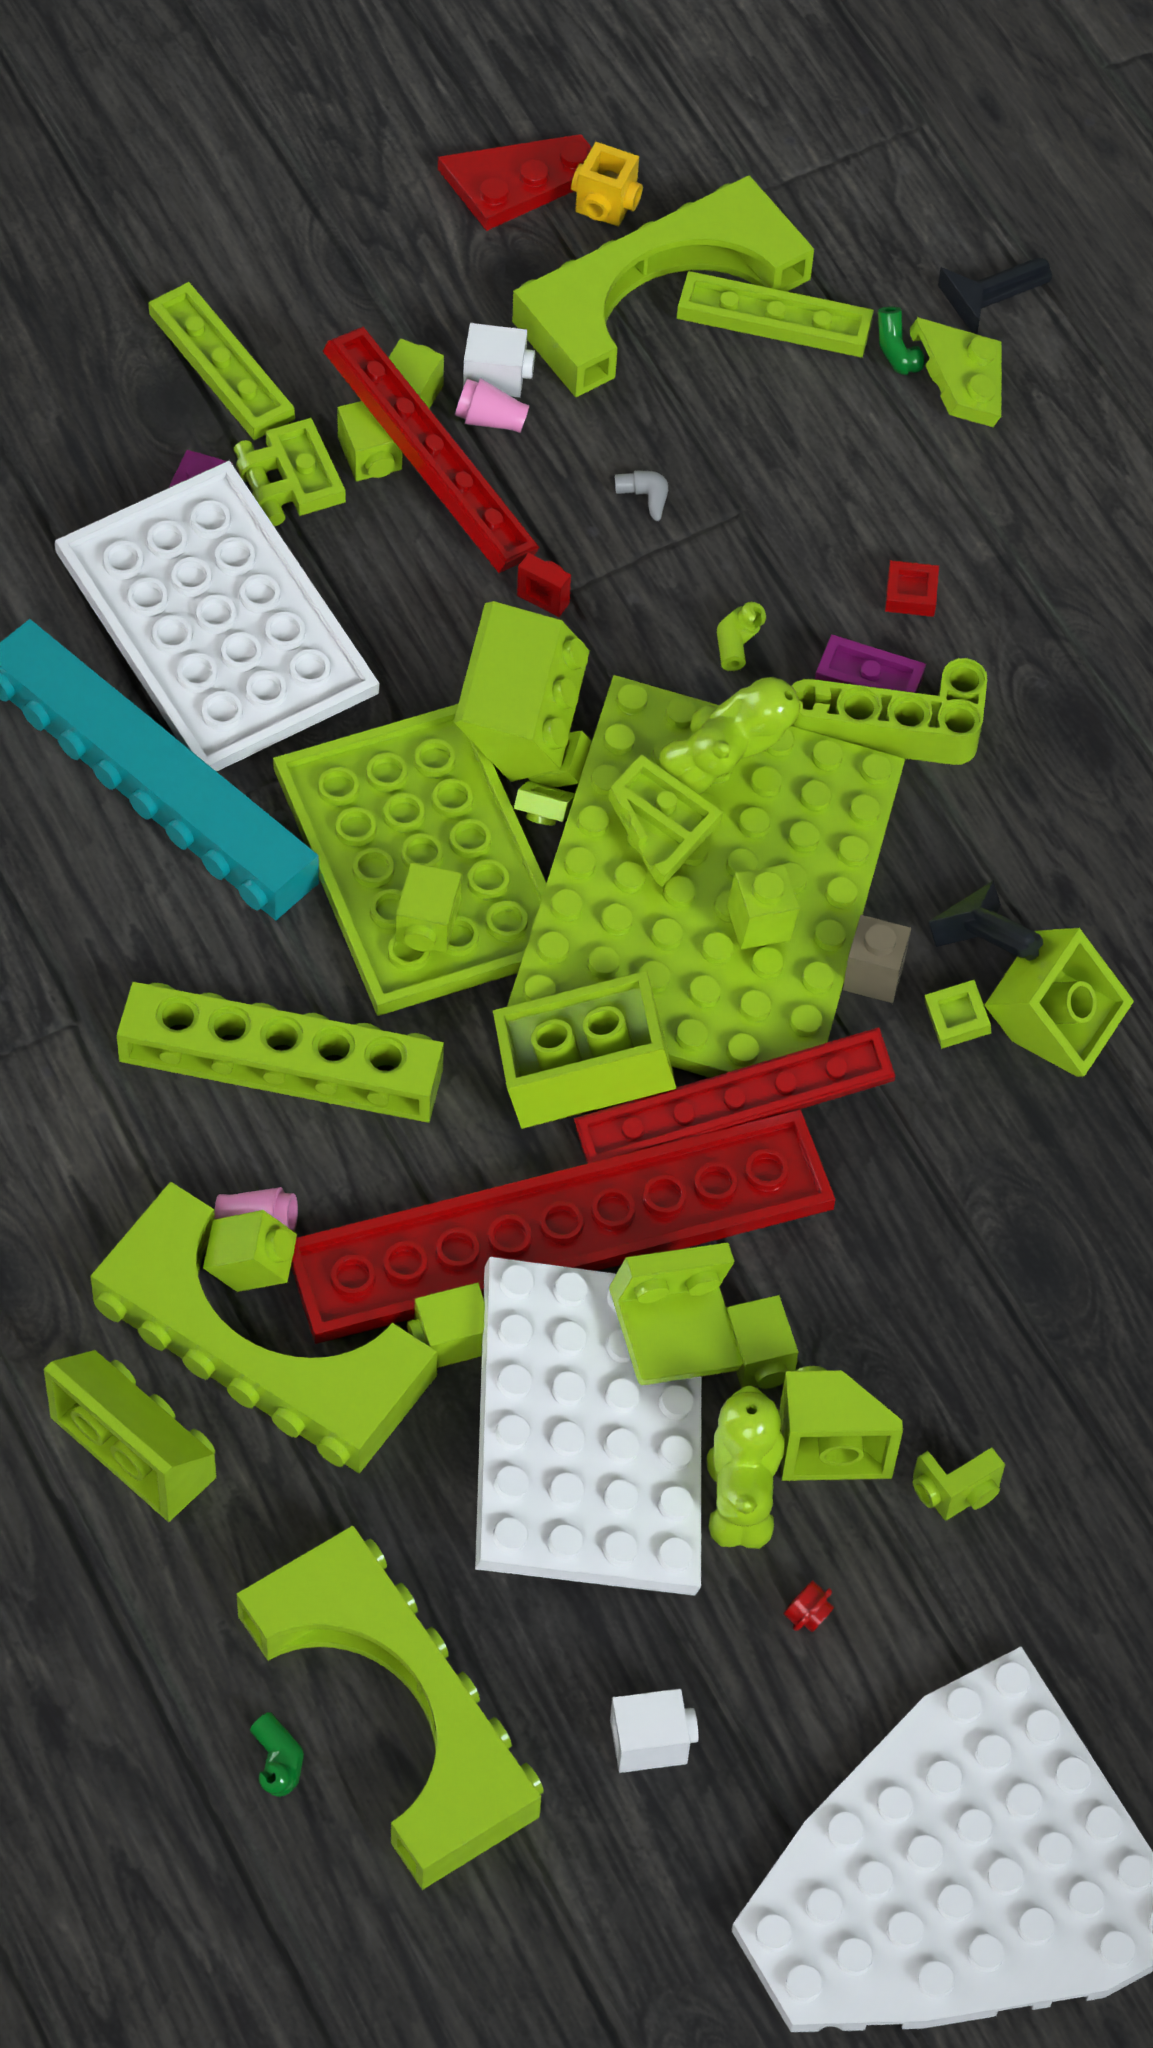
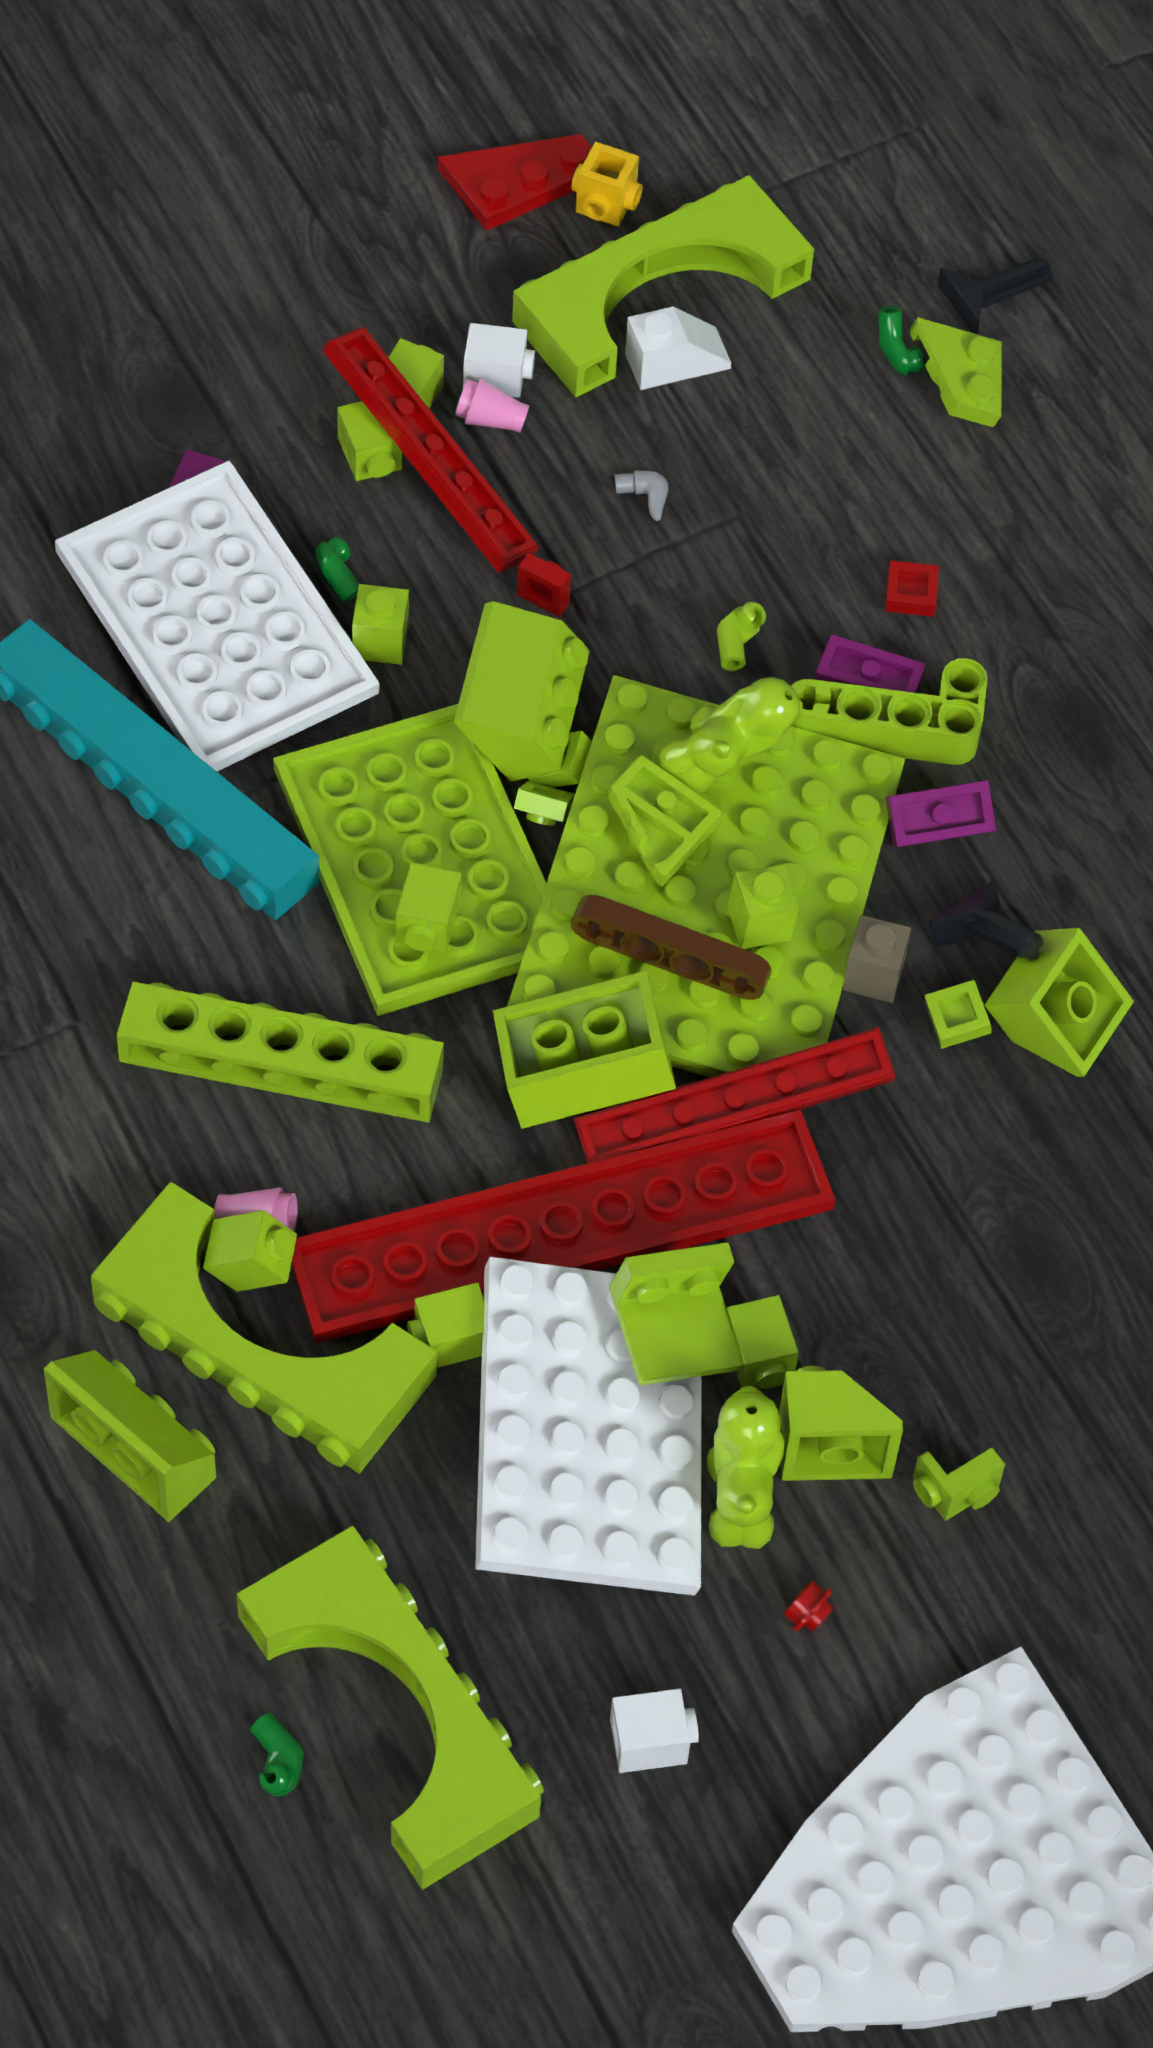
(221, 361): lime plate -> none
(303, 465): lime plate -> none
(331, 560): none -> green arm
(381, 623): none -> lime brick
(671, 947): none -> reddish brown beam
(672, 347): none -> white slope
(775, 314): lime plate -> none
(940, 813): none -> magenta plate

